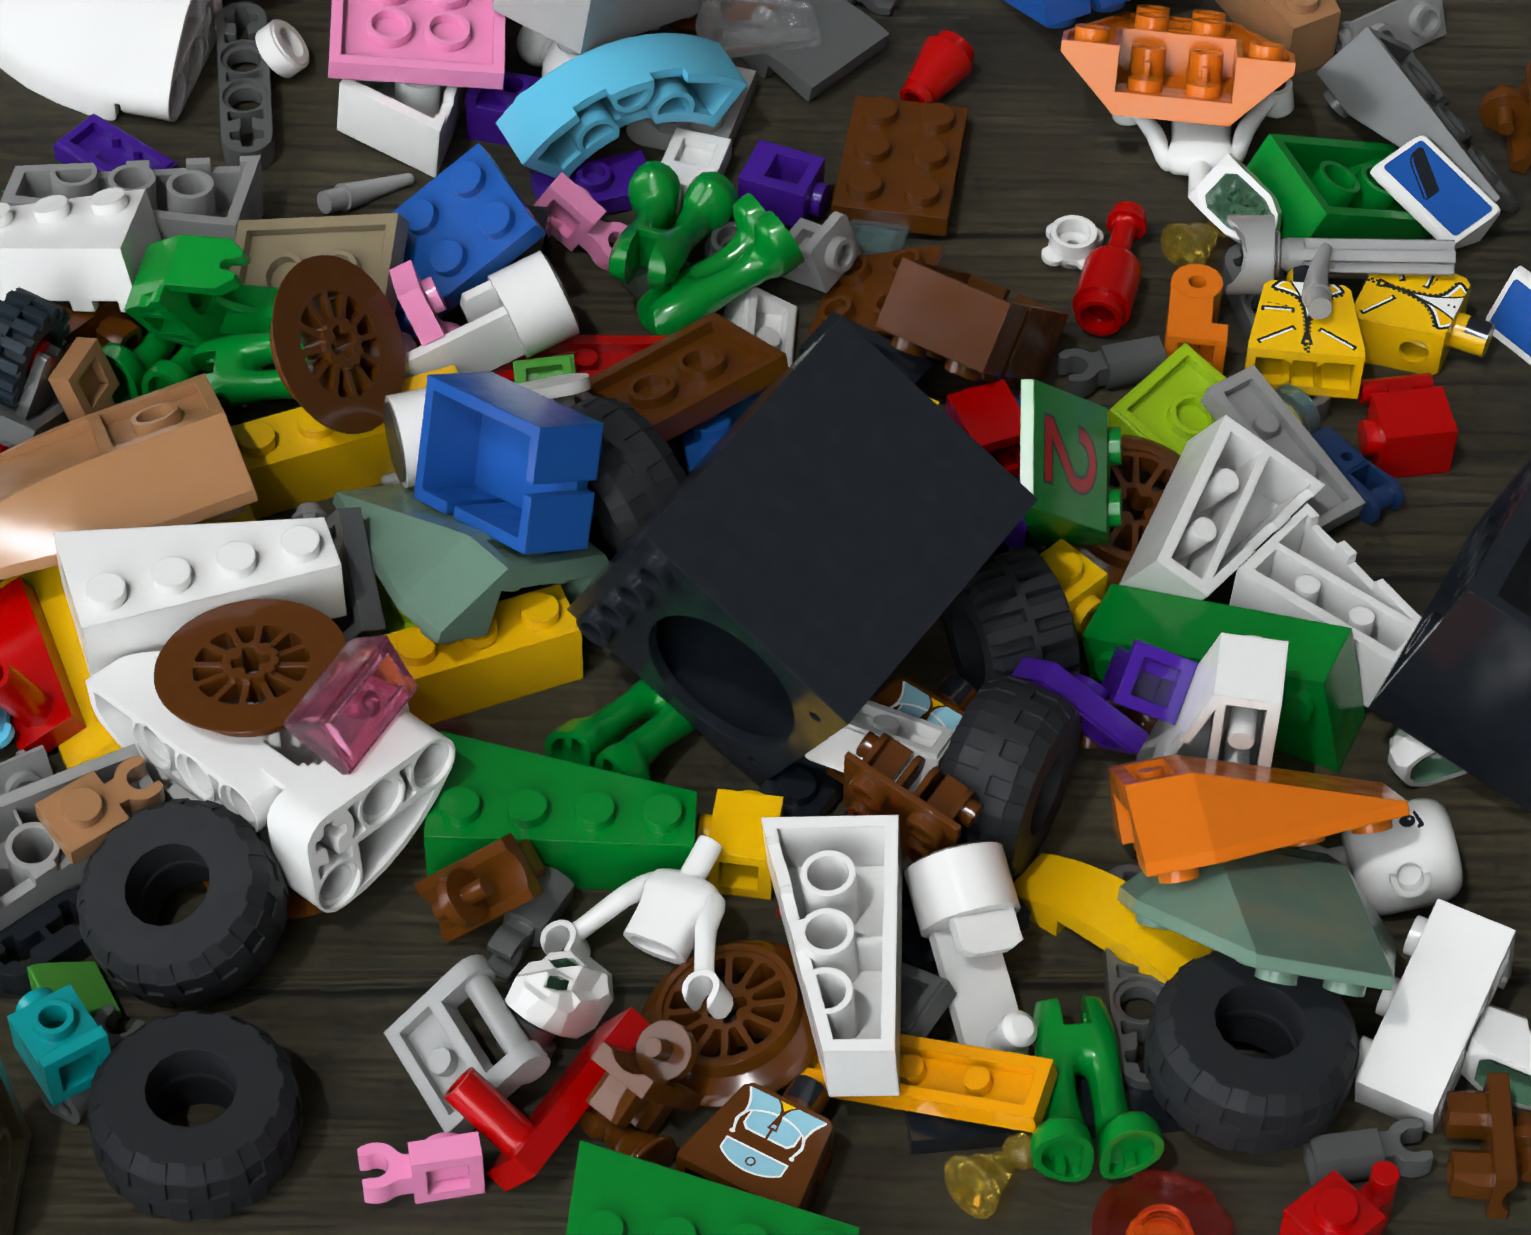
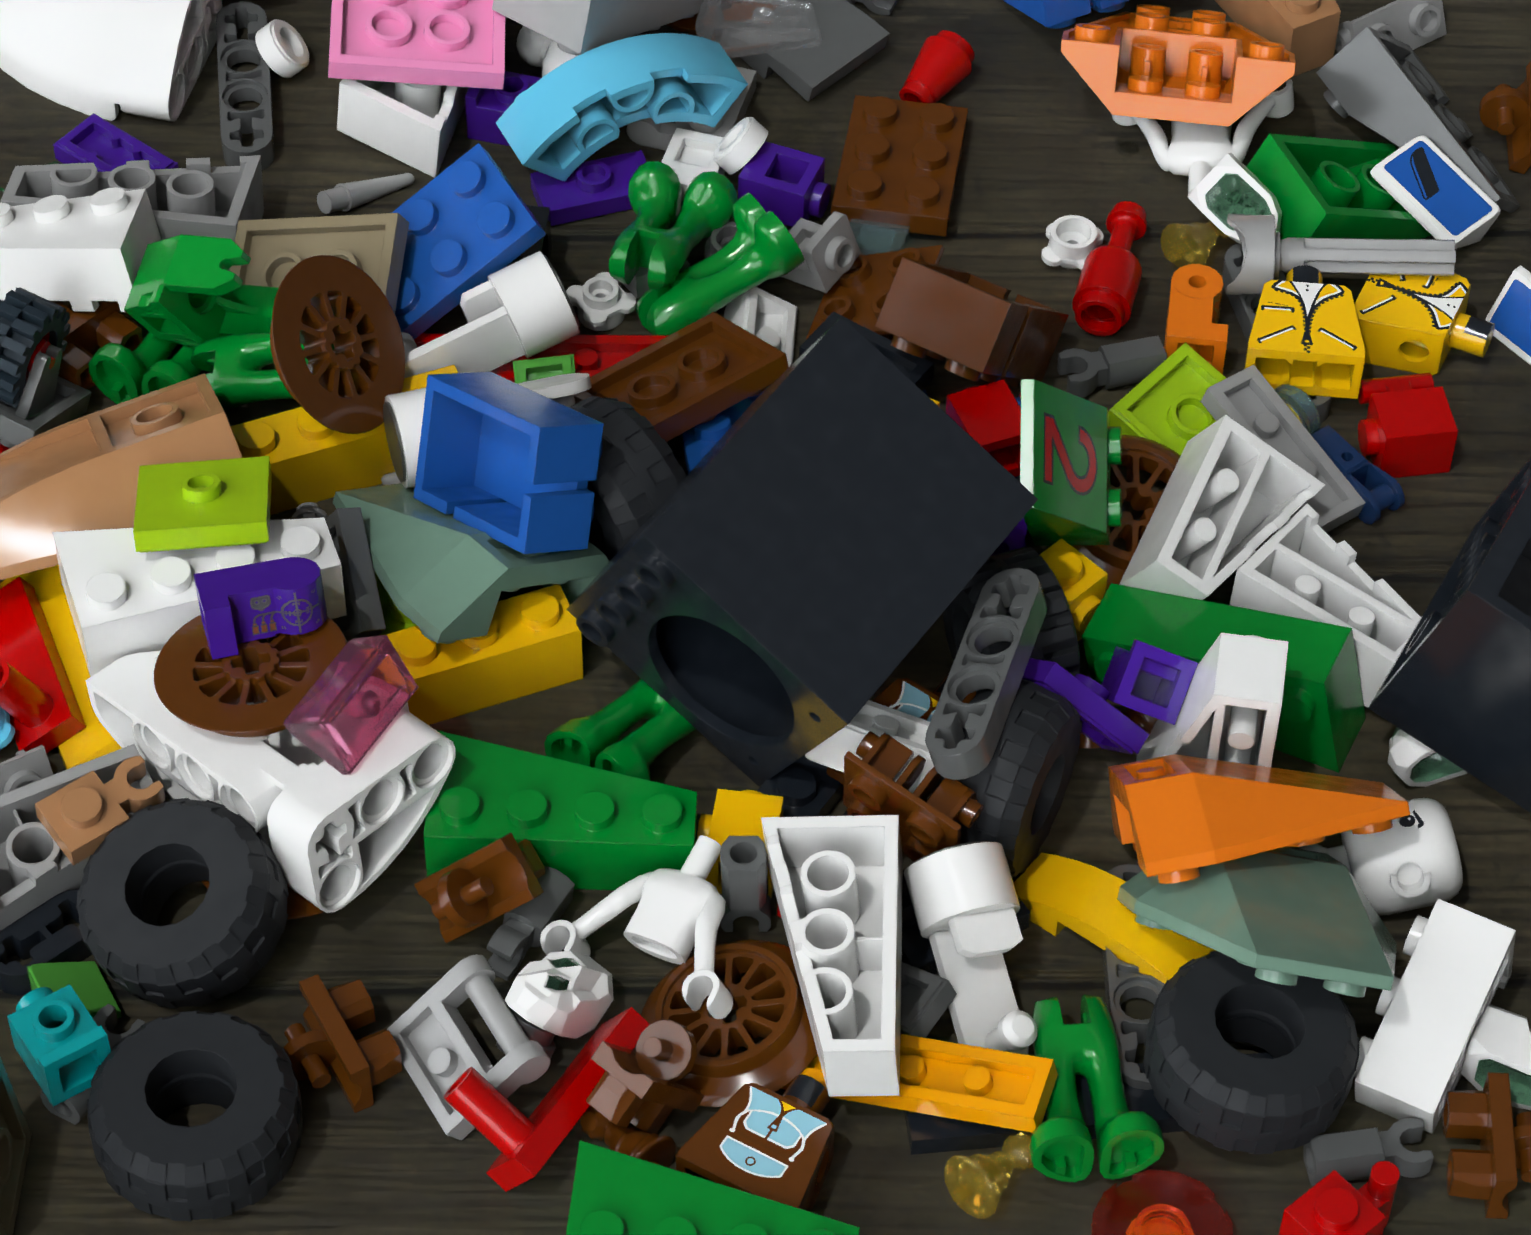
(84, 379): medium nougat plate -> none
(203, 504): none -> lime plate
(259, 602): none -> dark purple leg
(330, 1043): none -> reddish brown hips
(421, 303): bright pink plate -> none
(434, 1169): bright pink plate -> none
(577, 220): bright pink plate -> none
(601, 302): none -> white plate
(740, 145): none -> white tile
(745, 881): none -> dark grey bar
(974, 671): none -> dark grey beam
(1316, 289): light grey helmet -> none

